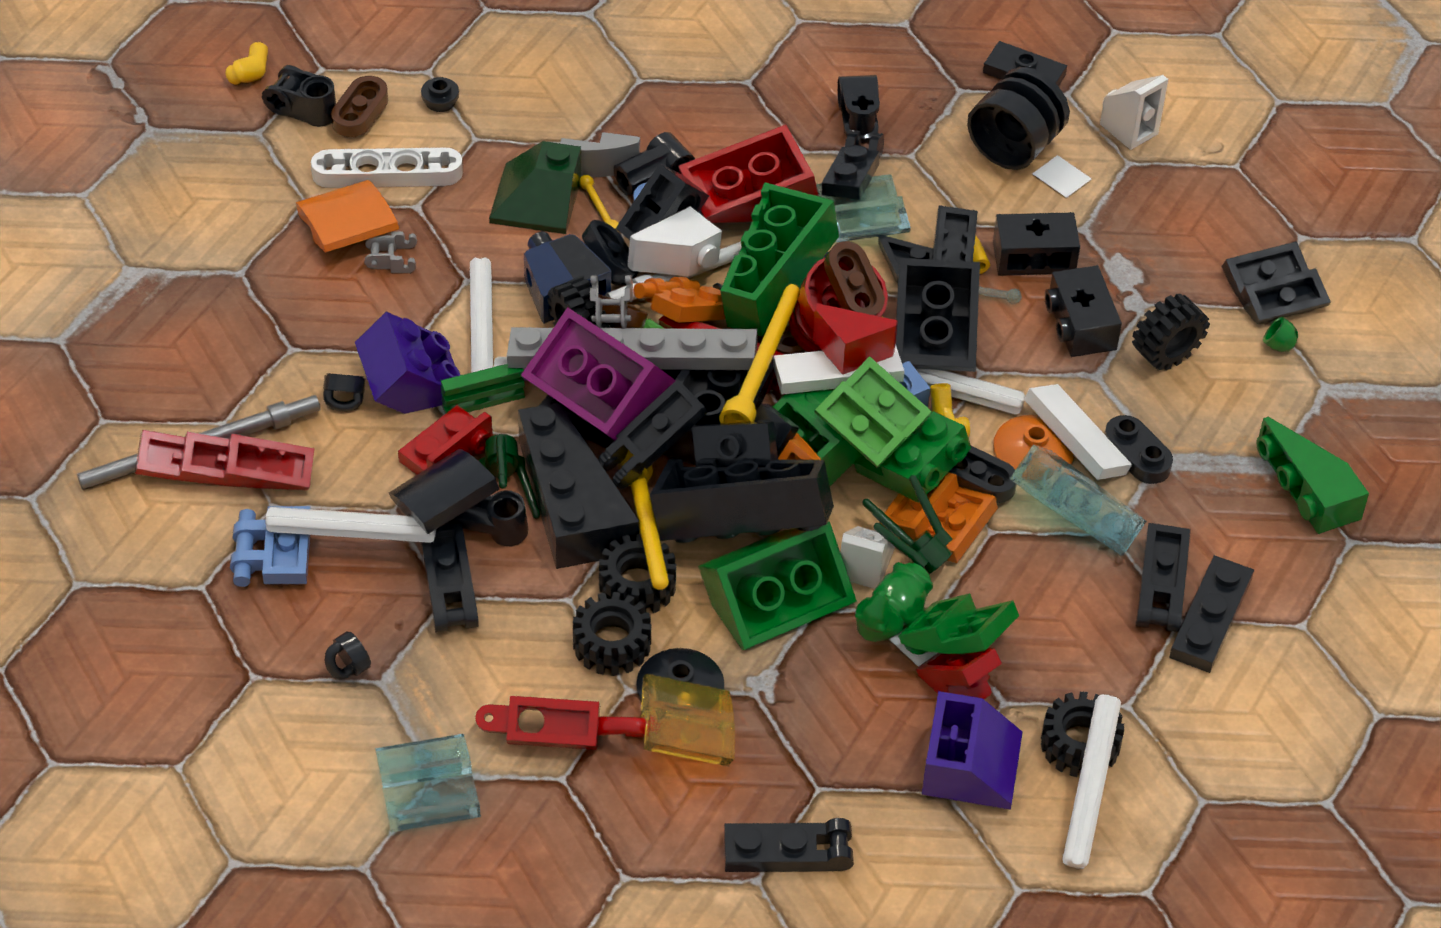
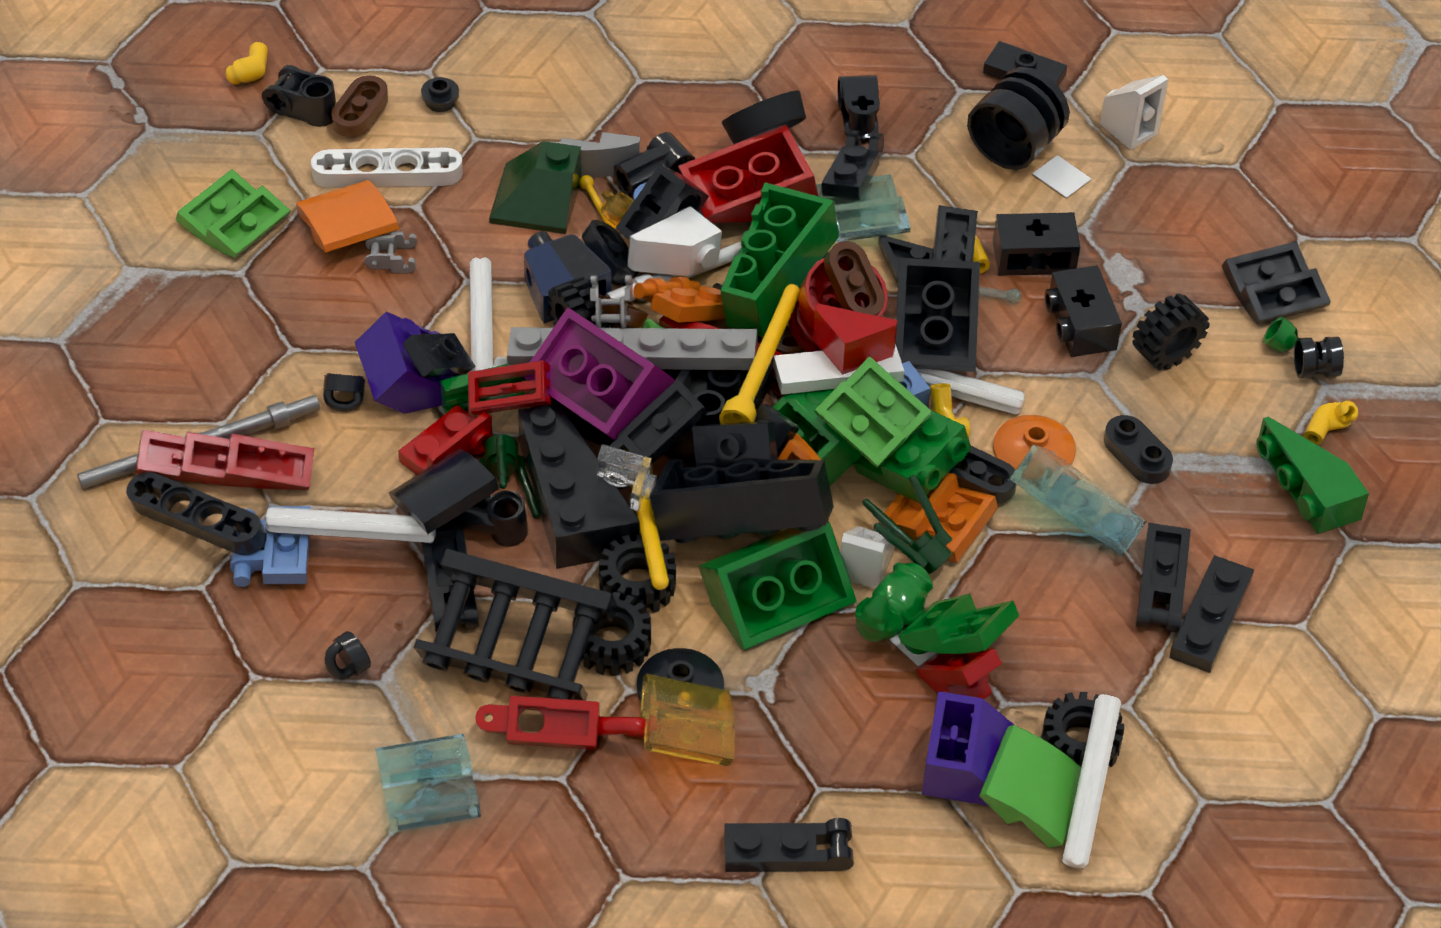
(200, 507): none -> black beam
(232, 214): none -> bright green slope
(438, 355): none -> black plate
(507, 584): none -> black fence
(540, 384): none -> red tile
(615, 206): none -> clear yellow plate
(624, 469): none -> clear bracket
(765, 116): none -> black tyre
(1032, 785): none -> bright green slope
(1077, 432): white tile -> none
(1318, 357): none -> black wheel
(1328, 418): none -> yellow arm

